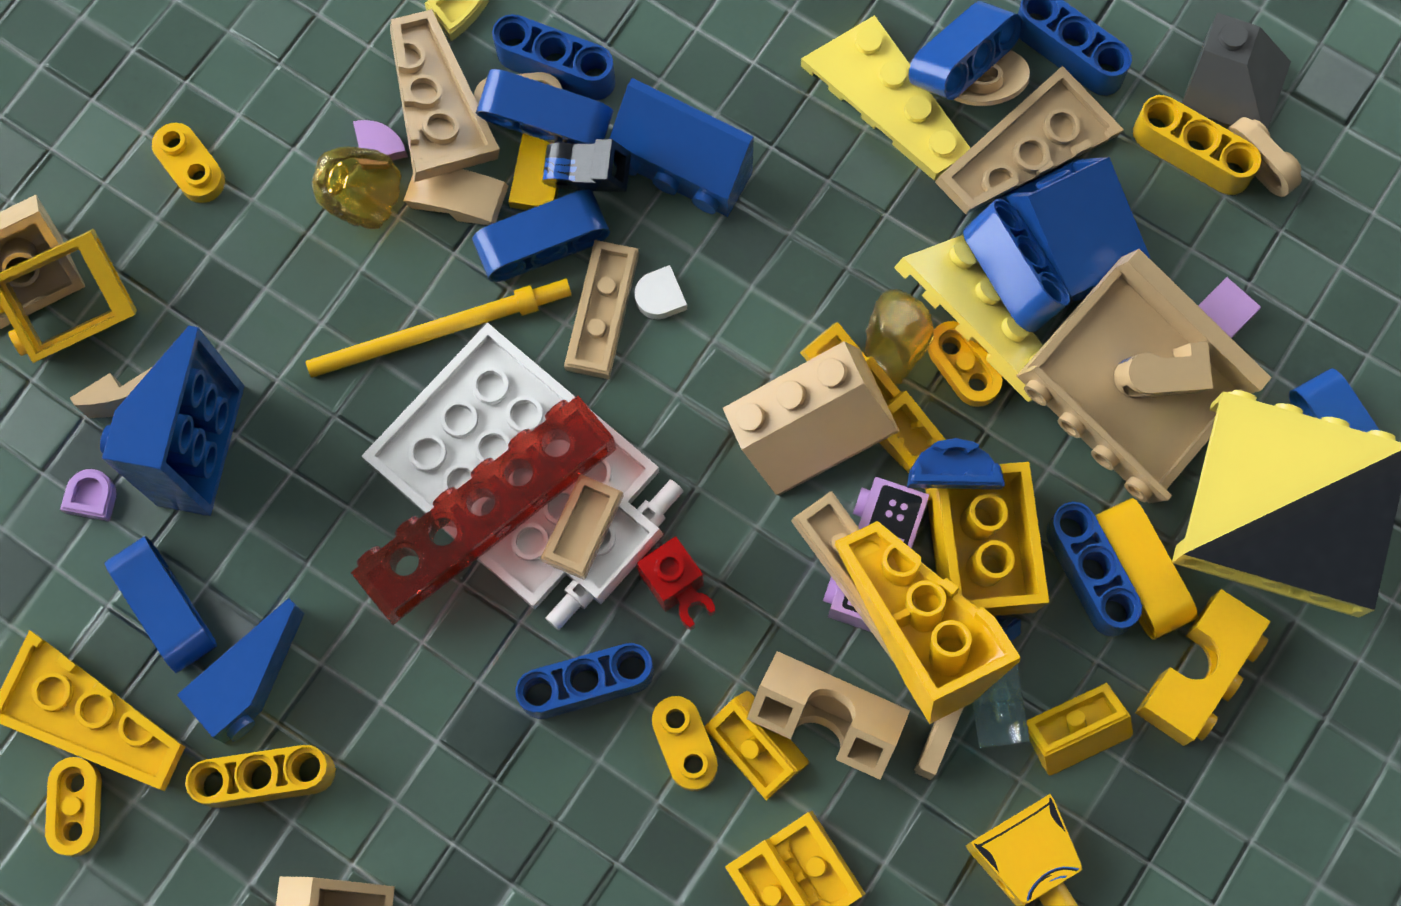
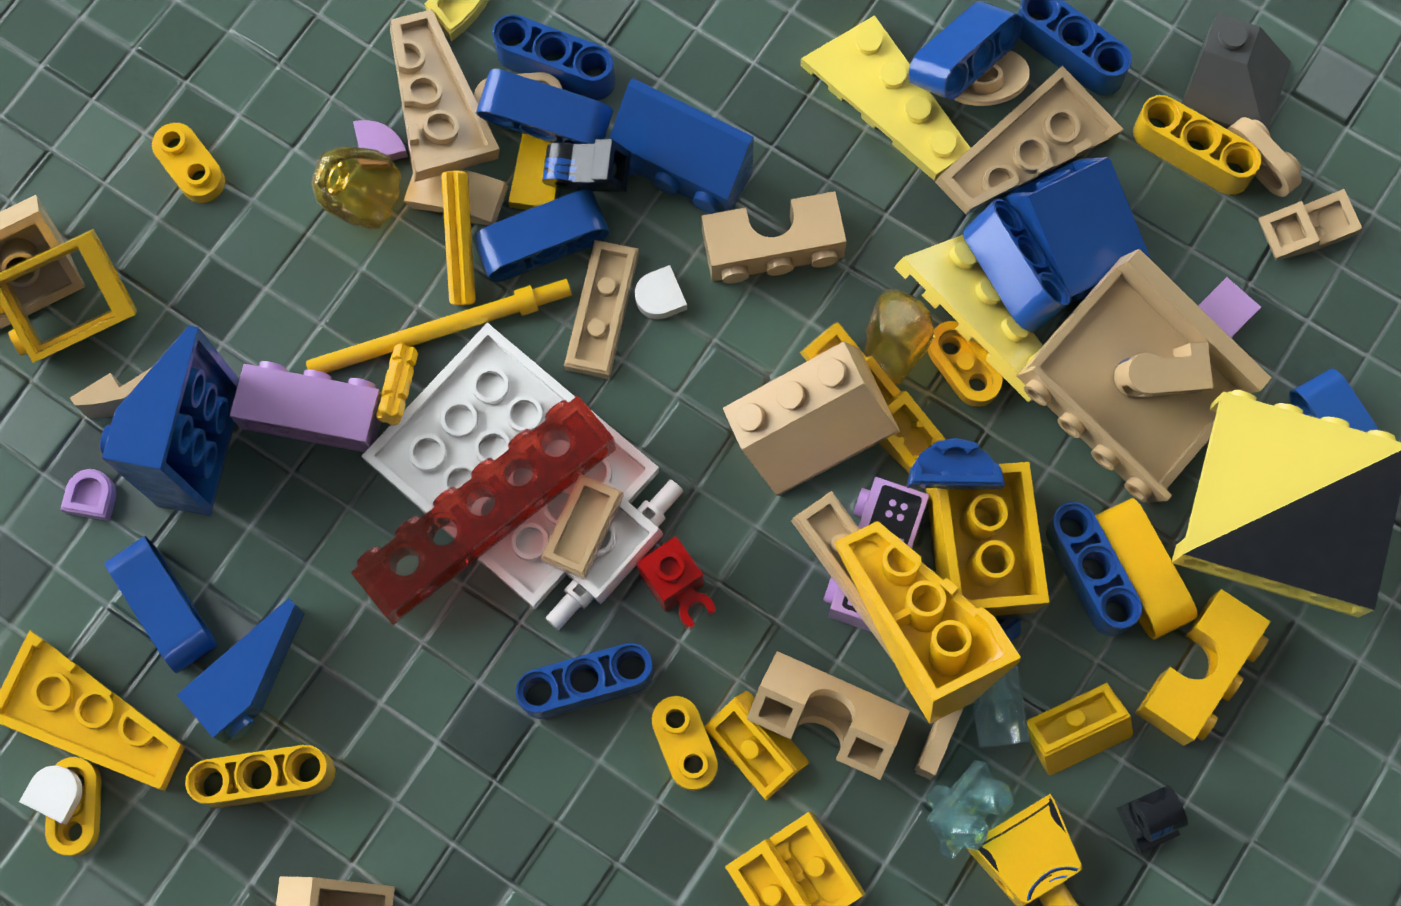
(54, 793): none -> white tile
(307, 406): none -> lavender brick
(397, 384): none -> yellow axle
(458, 237): none -> yellow axle
(739, 251): none -> tan arch
(961, 810): none -> clear light blue hips
(1153, 818): none -> black leg
(1310, 226): none -> tan slope

